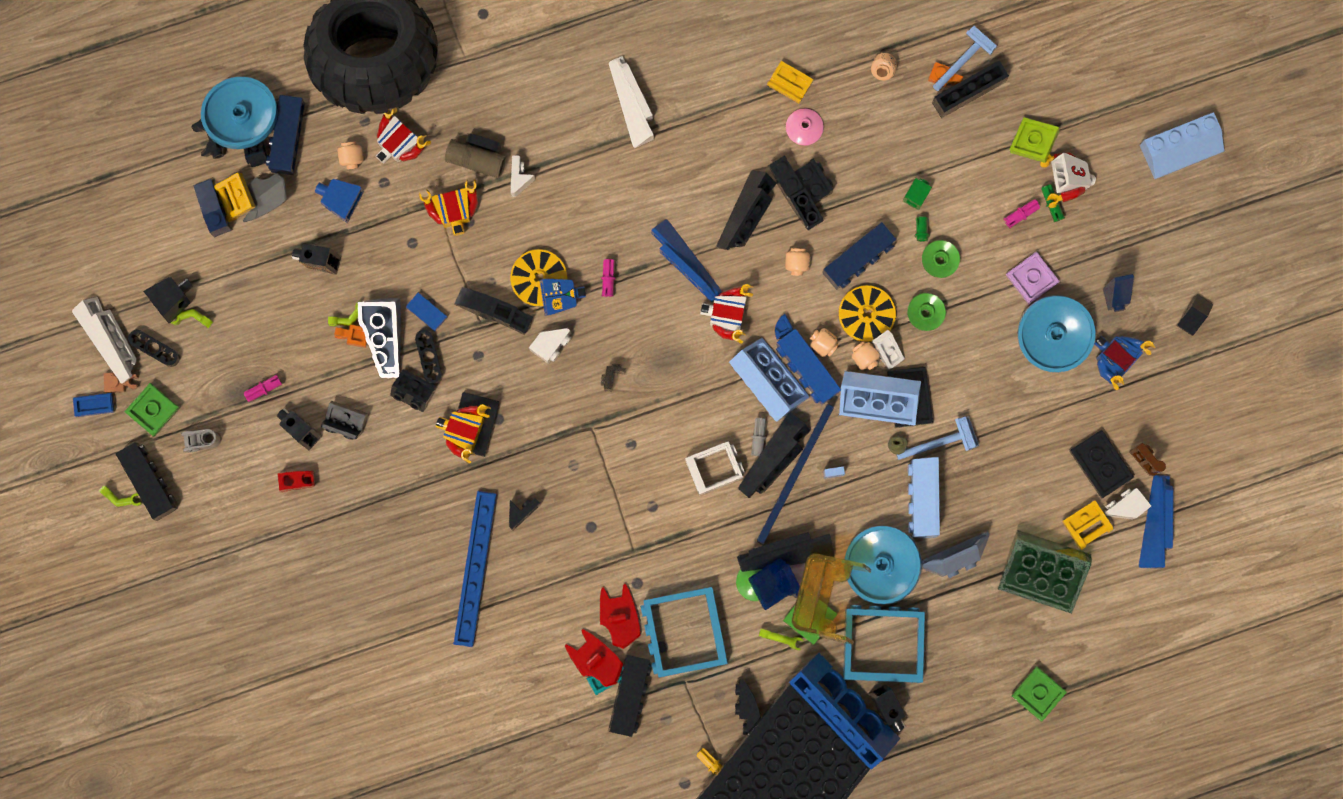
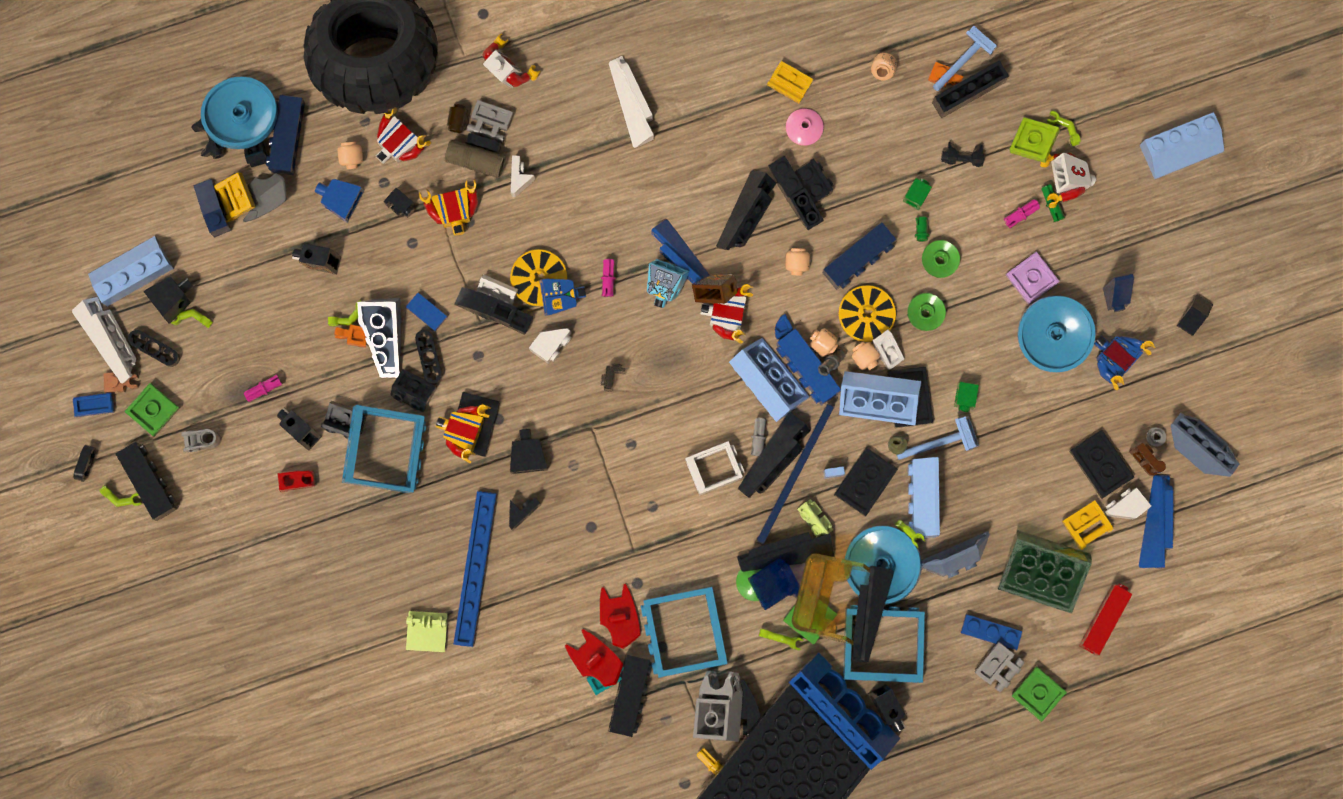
(84, 463): none -> black beam
(130, 271): none -> light blue slope
(353, 440): none -> dark azure window
(400, 203): none -> black brick
(426, 631): none -> yellowish green hinge
(457, 118): none -> dark brown brick
(490, 115): none -> light grey plate
(497, 289): none -> white plate
(503, 67): none -> torso
(527, 454): none -> black torso
(665, 281): none -> torso
(718, 708): none -> light grey brick
(721, 288): none -> reddish brown torso
(809, 512): none -> yellowish green hinge
(831, 362): none -> dark grey pin
(865, 482): none -> black tile
(869, 611): none -> black wedge
(909, 531): none -> lime arm
(952, 155): none -> black piece
(966, 396): none -> green brick
(991, 632): none -> blue plate
(995, 663): none -> light grey plate
(1074, 136): none -> lime arm
(1106, 619): none -> red brick
(1150, 437): none -> light grey plate
(1203, 446): none -> sand blue wedge

